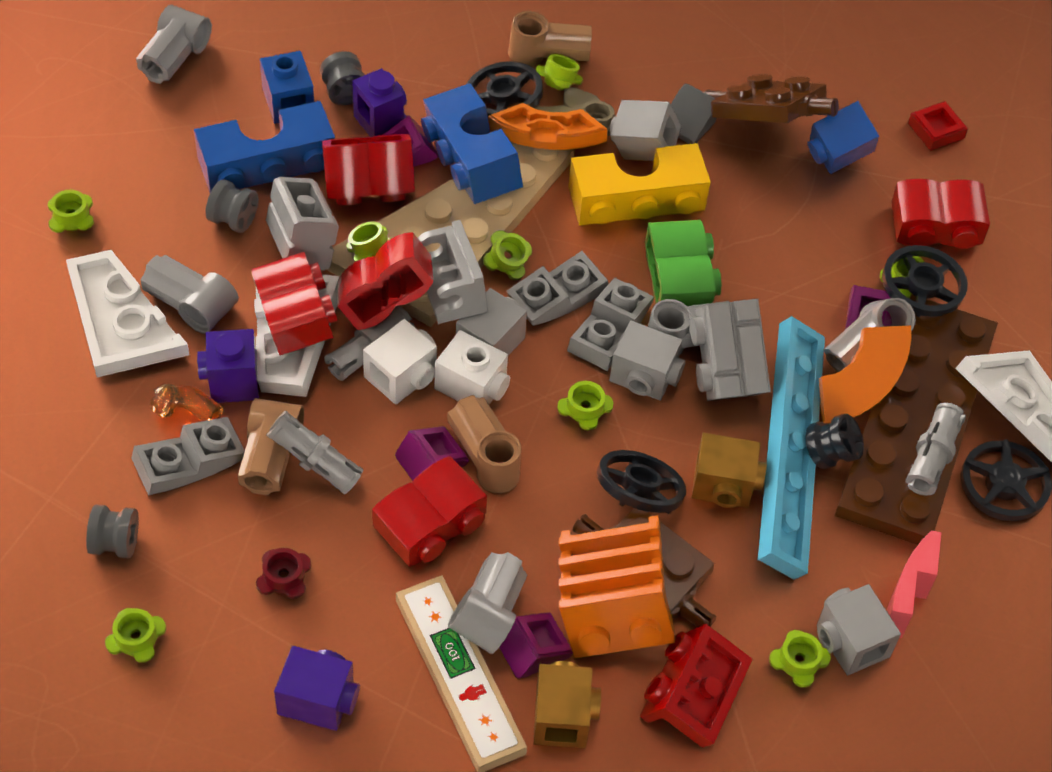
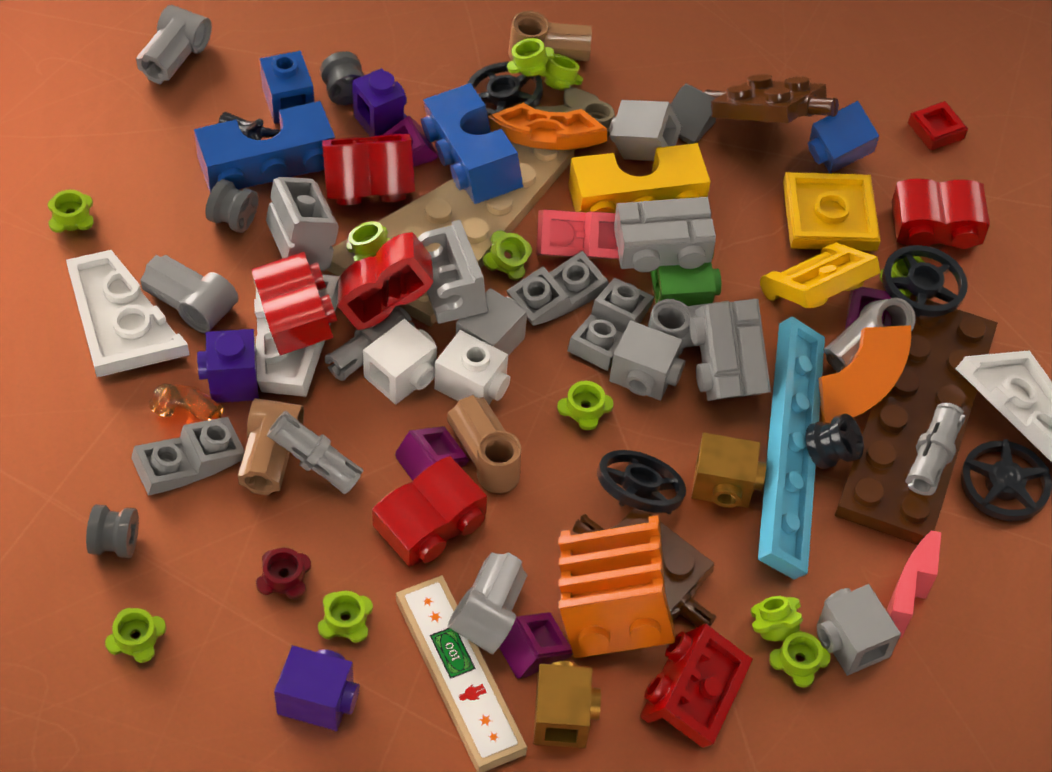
(250, 129): none -> black bar
(349, 603): none -> lime plate
(530, 57): none -> lime plate
(572, 232): none -> coral slope
(664, 233): none -> light grey brick
(777, 617): none -> lime plate
(821, 277): none -> yellow plate
(831, 210): none -> yellow plate

